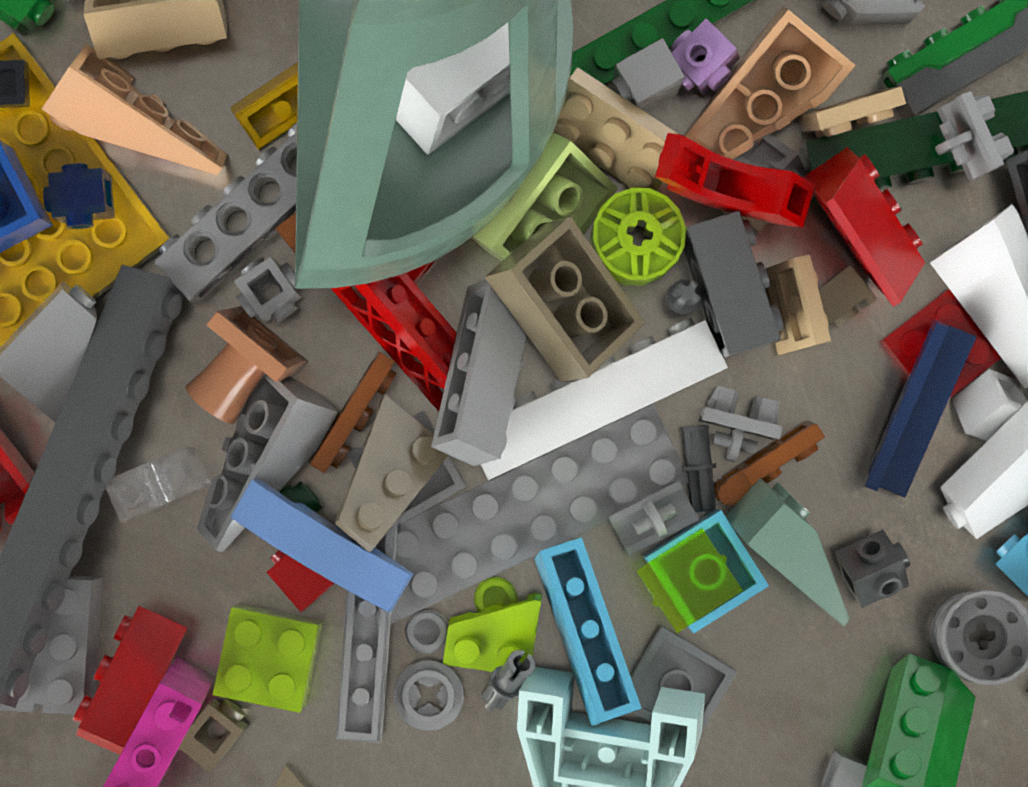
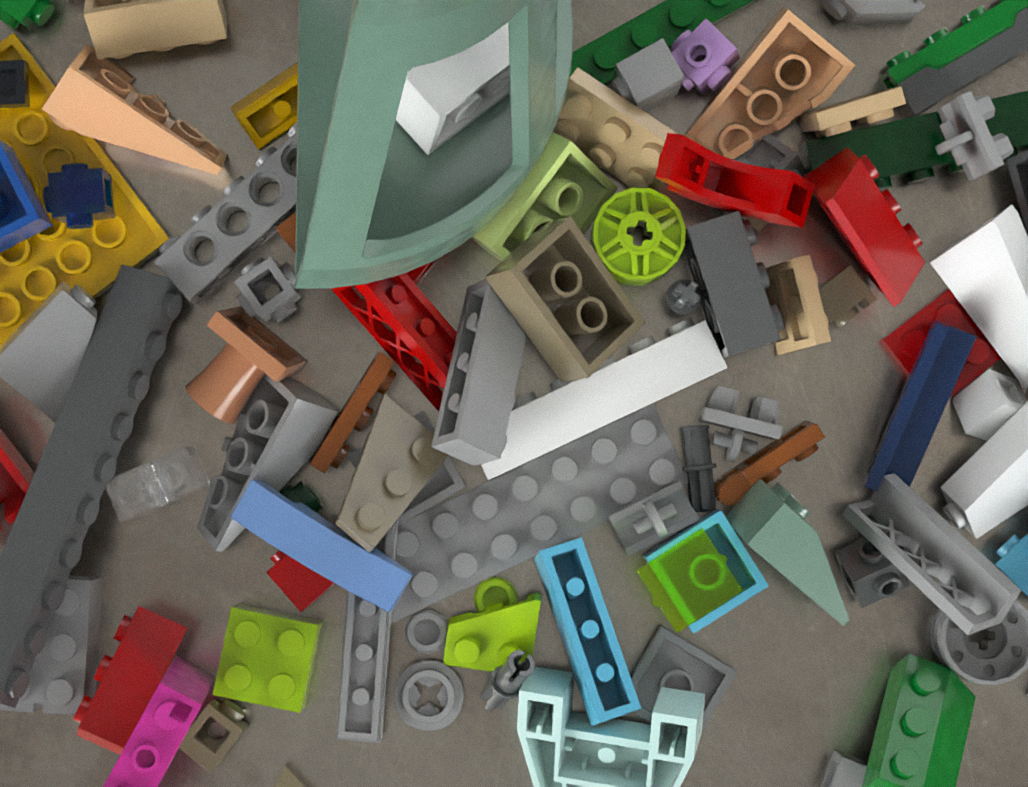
(936, 551): none -> light grey fence

